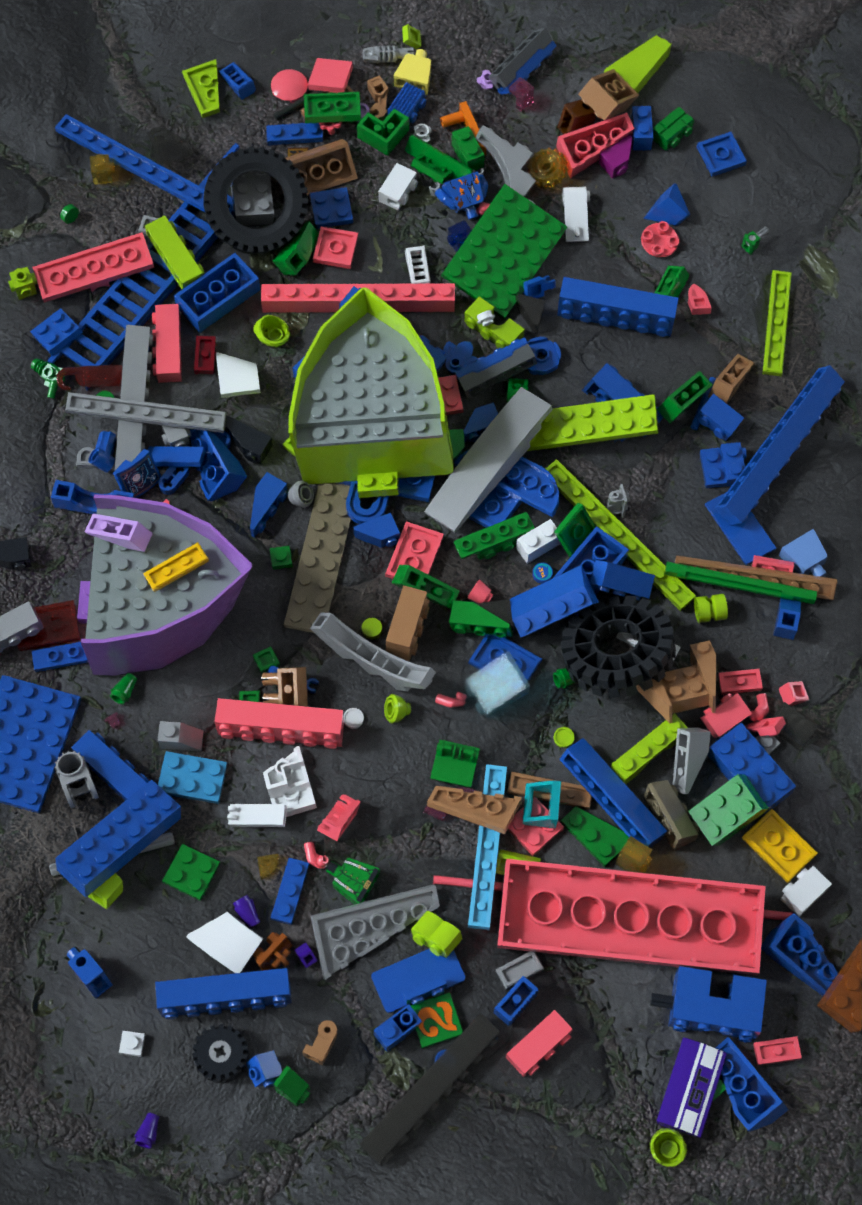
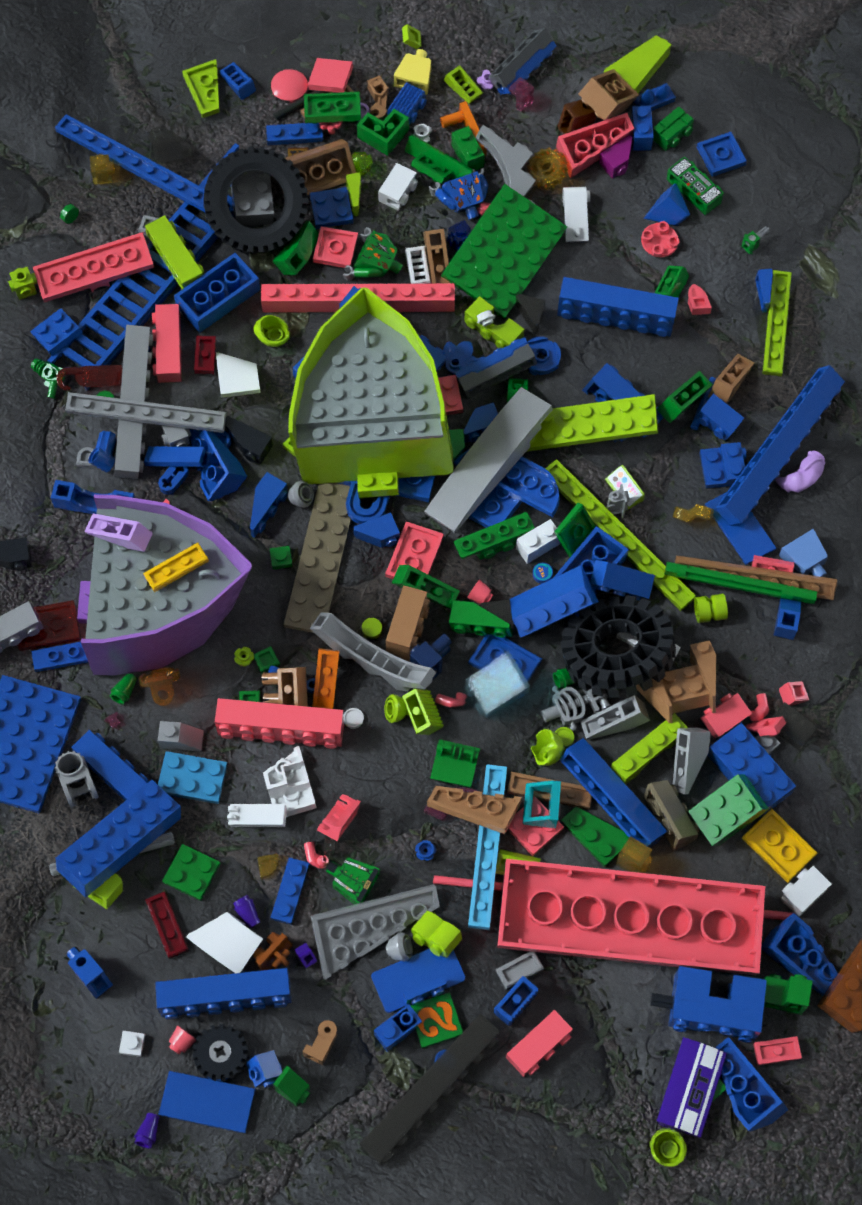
(137, 475): slope -> none
(160, 680): none -> clear orange tile
(166, 925): none -> dark red tile
(181, 1040): none -> coral hat
(207, 1102): none -> blue tile
(243, 661): none -> lime plate
(326, 678): none -> orange piece
(353, 185): none -> lime slope
(362, 162): none -> clear neon green cone
(375, 257): none -> green torso
(385, 53): light grey hinge -> none
(400, 947): none -> light grey cone
(420, 850): none -> blue plate
(422, 711): none -> lime brick
(431, 655): none -> dark blue brick
(436, 254): none -> medium nougat slope
(452, 83): none -> lime slope
(536, 286): blue plate -> none
(548, 748): none -> lime hair
(561, 707): none -> light grey torso
(616, 718): none -> light grey slope
(622, 476): none -> slope
(656, 97): none -> blue tile
(688, 515): none -> clear yellow piece
(695, 185): none -> brick
(740, 681): coral plate -> none
(764, 285): none -> blue slope
(788, 995): none -> green brick
(809, 472): none -> lavender animal

